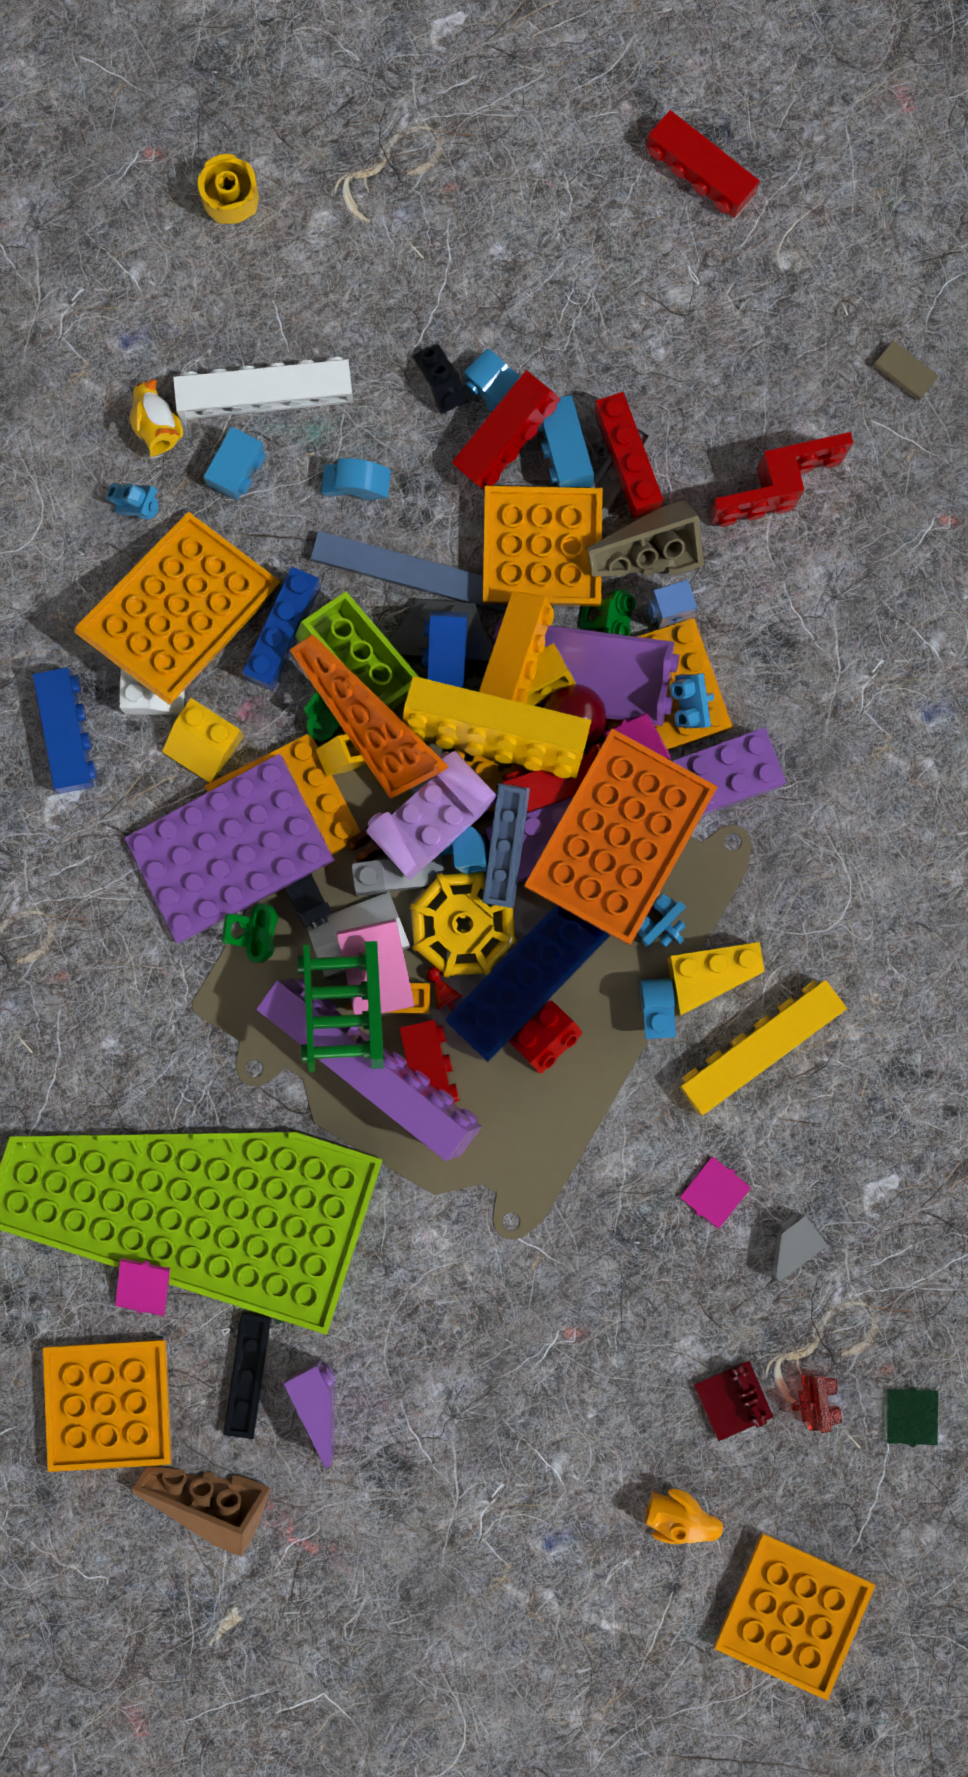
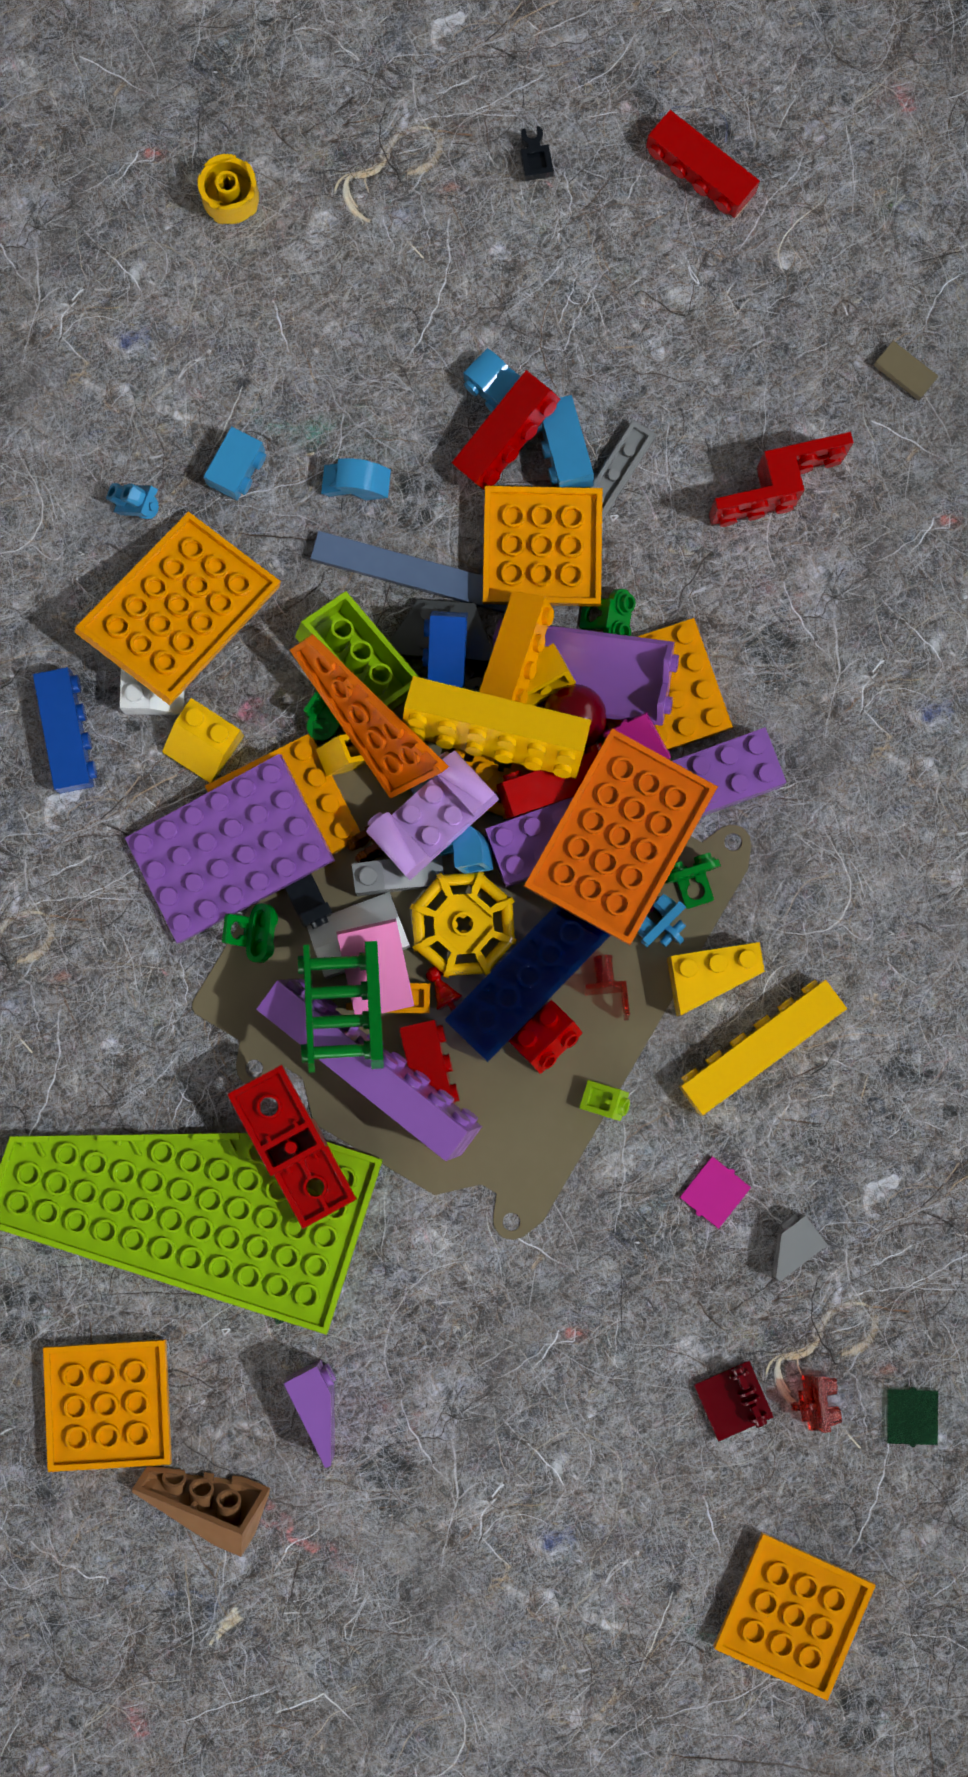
(142, 1286): dark pink piece -> none
(154, 419): yellow animal -> none
(247, 1375): black tile -> none
(263, 388): white brick -> none
(280, 628): blue brick -> none
(292, 1146): none -> red bracket
(441, 378): black bracket -> none
(506, 845): sand blue tile -> none
(535, 157): none -> black plate
(605, 1100): none -> lime bracket
(606, 983): none -> clear red bracket
(628, 455): red brick -> none
(657, 1007): dark azure brick -> none
(658, 542): dark tan wedge -> none
(671, 605): medium blue brick -> none
(680, 1519): light orange animal -> none
(682, 874): none -> green bracket
(692, 700): dark azure hips -> none

